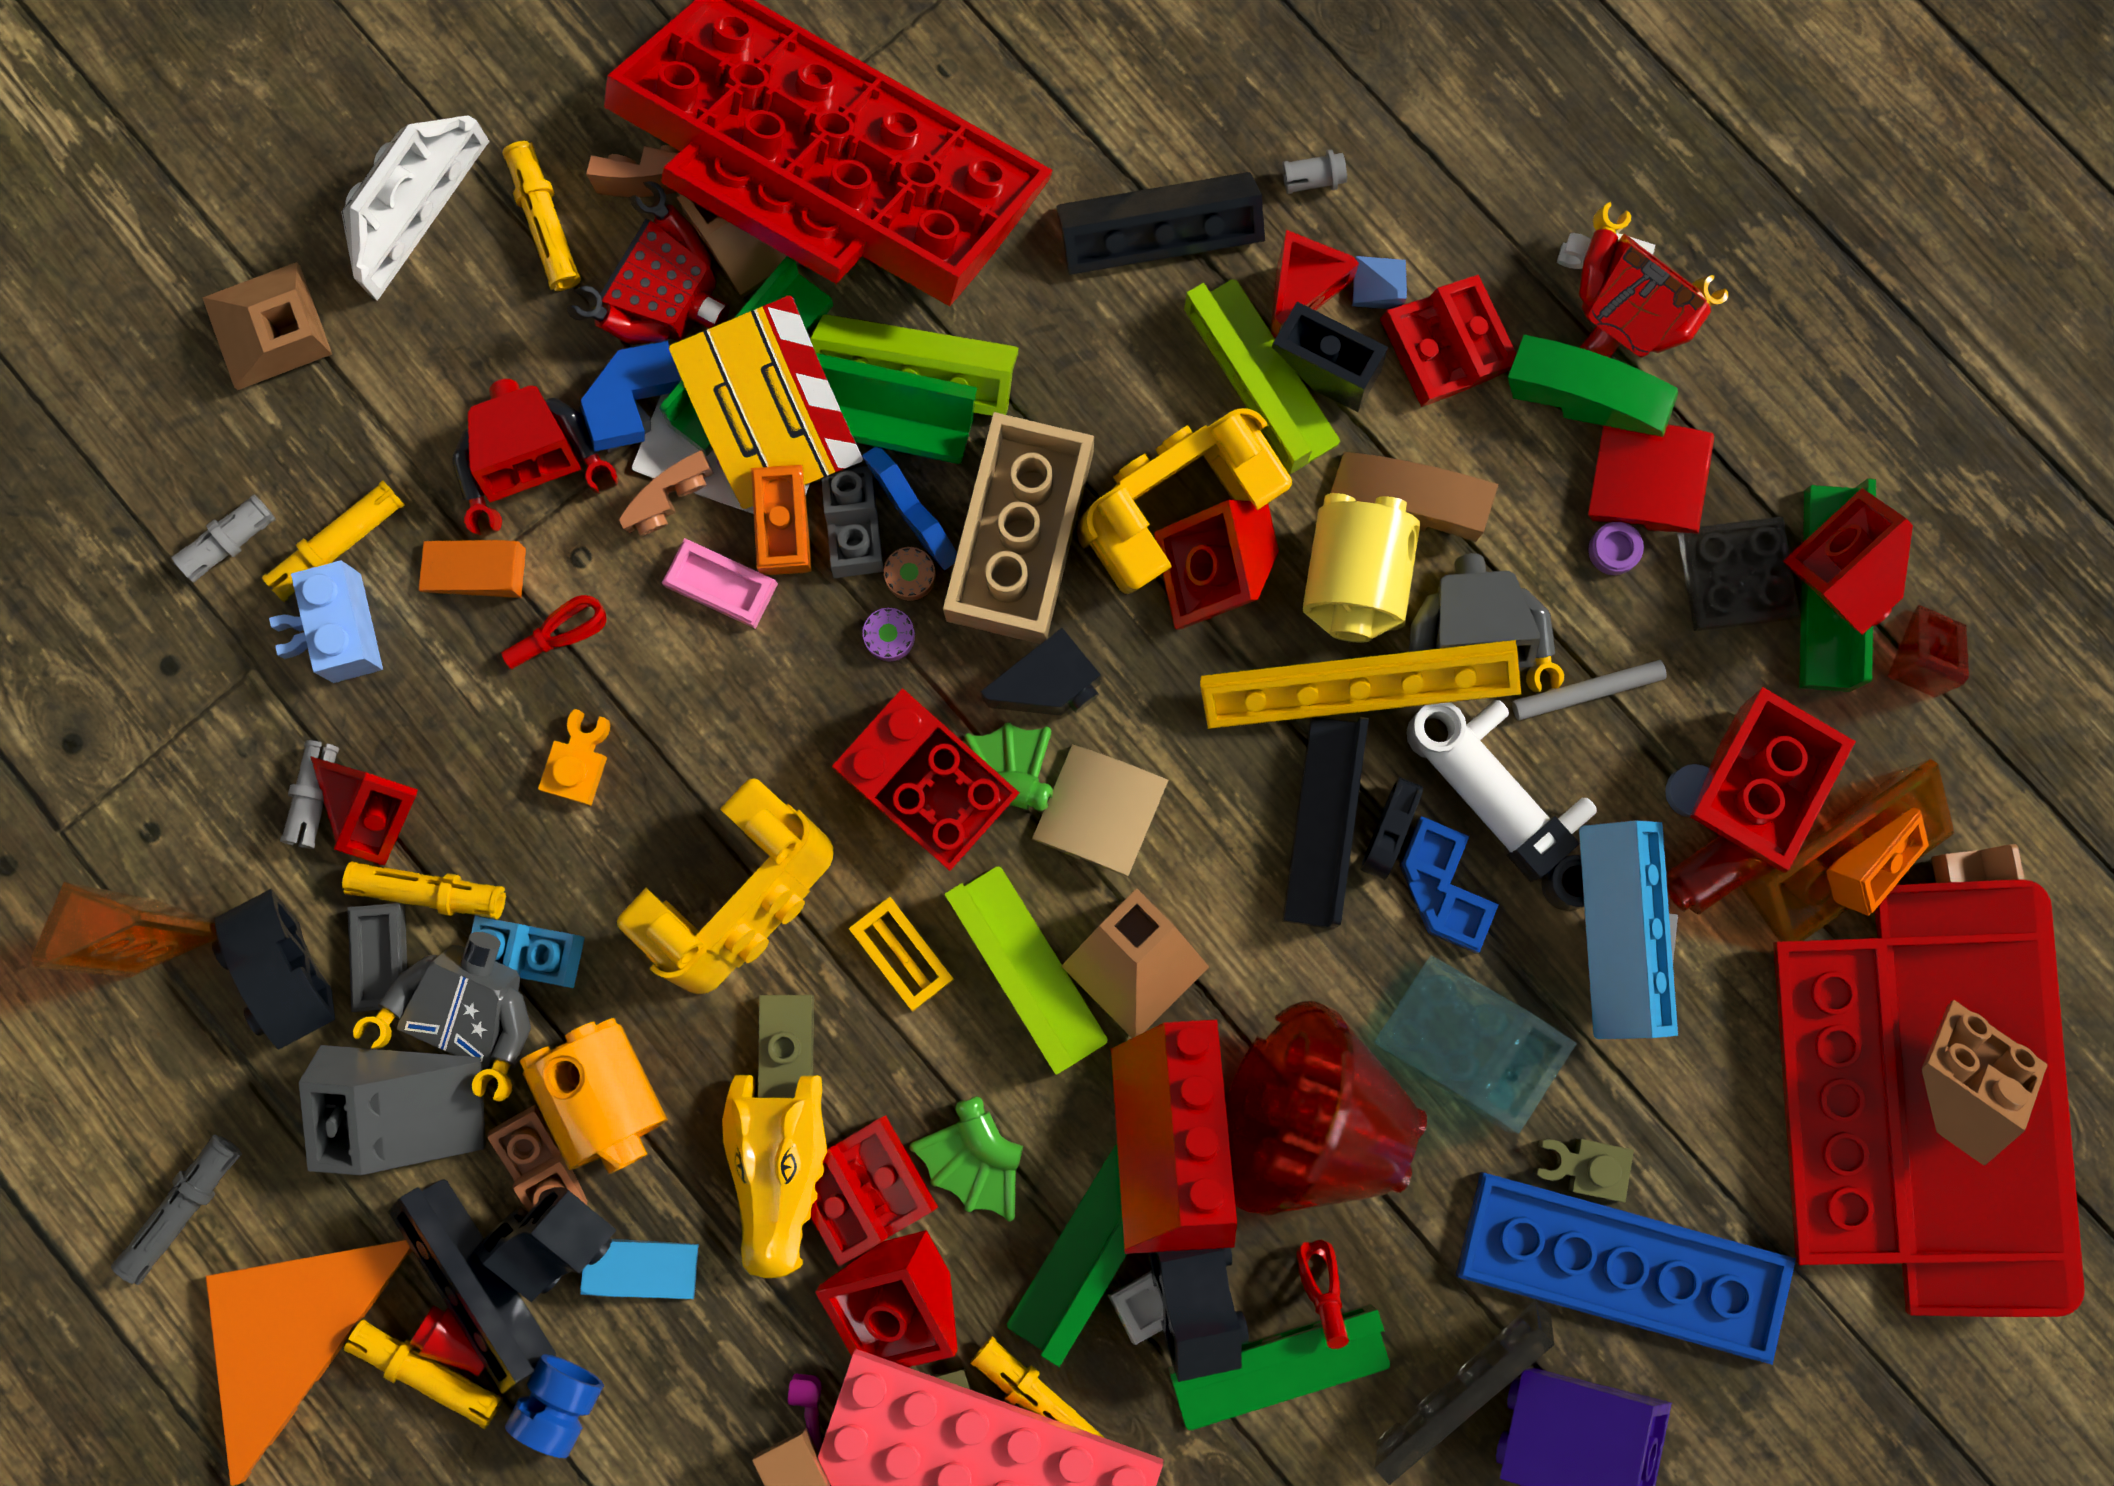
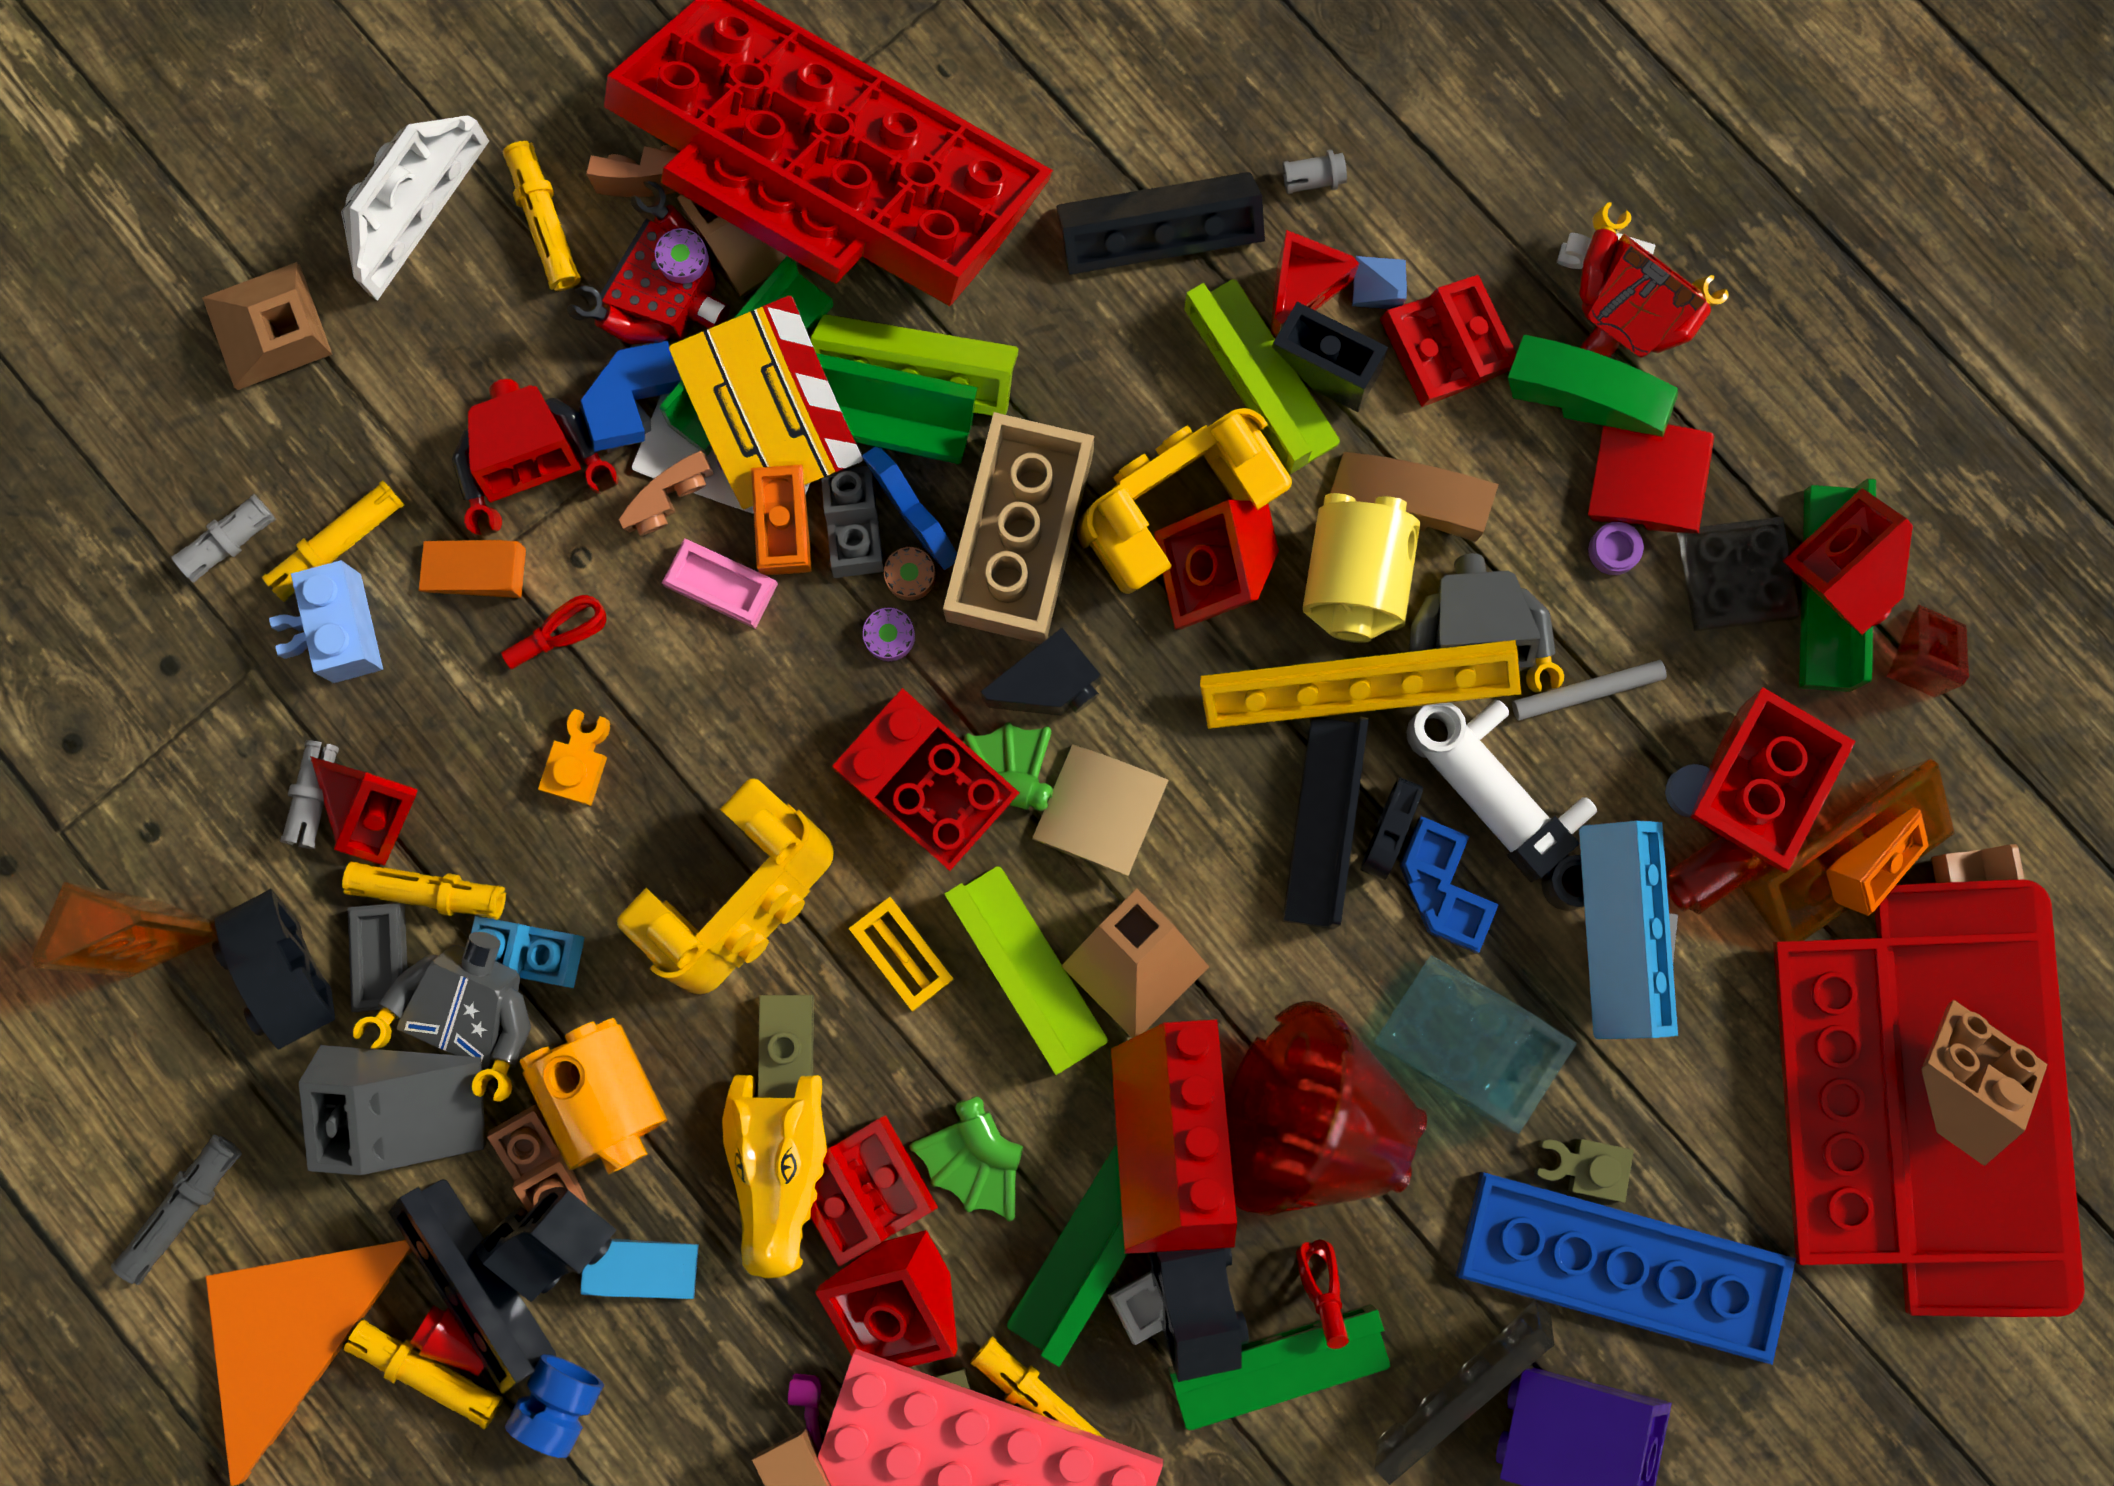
(681, 255): none -> medium lavender tile

